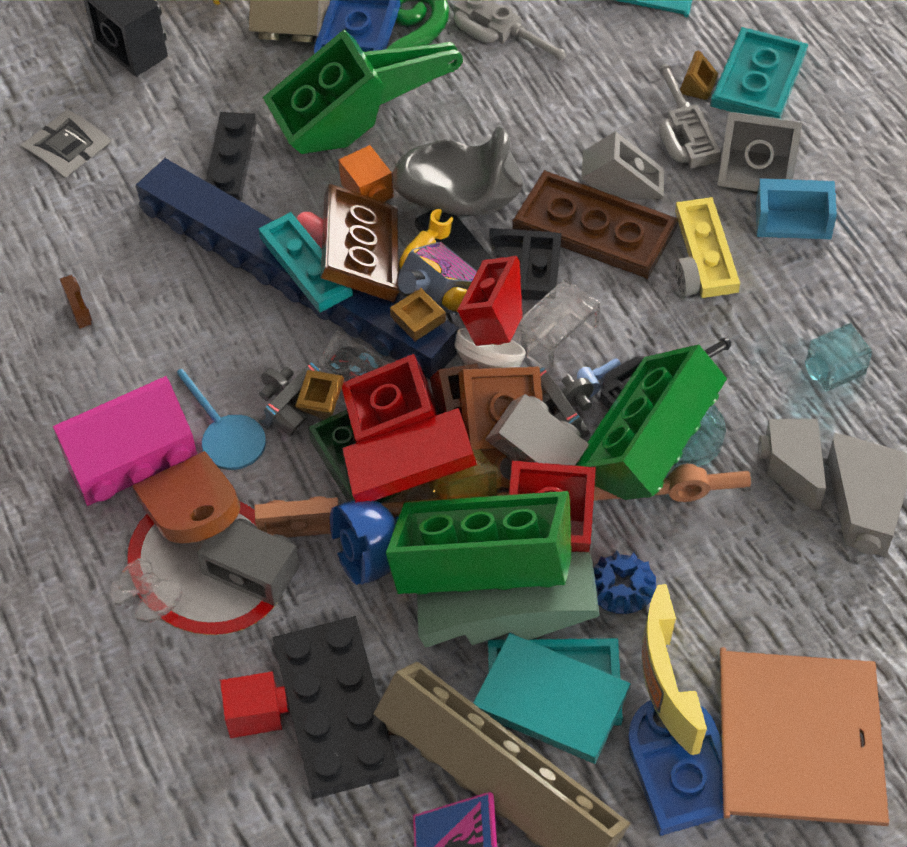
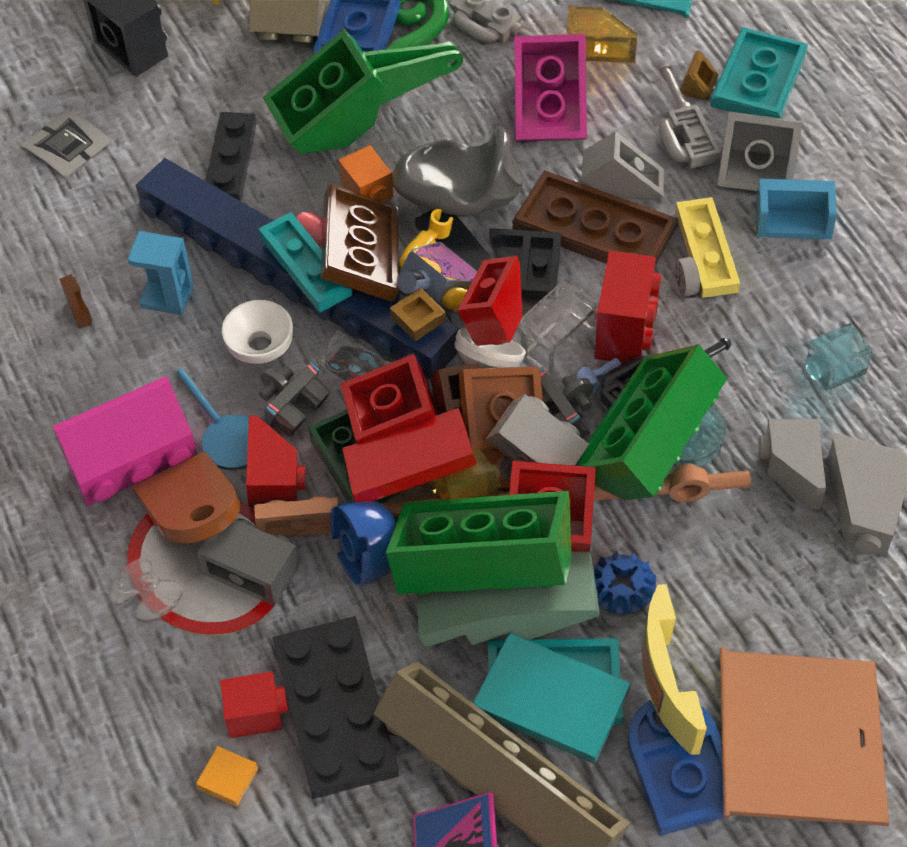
(166, 270): none -> dark azure panel
(227, 776): none -> light orange tile
(257, 320): none -> white piece
(271, 466): none -> red slope
(319, 393): pearl gold slope -> none
(550, 88): none -> dark pink slope
(605, 34): none -> clear yellow slope
(627, 307): none -> red brick

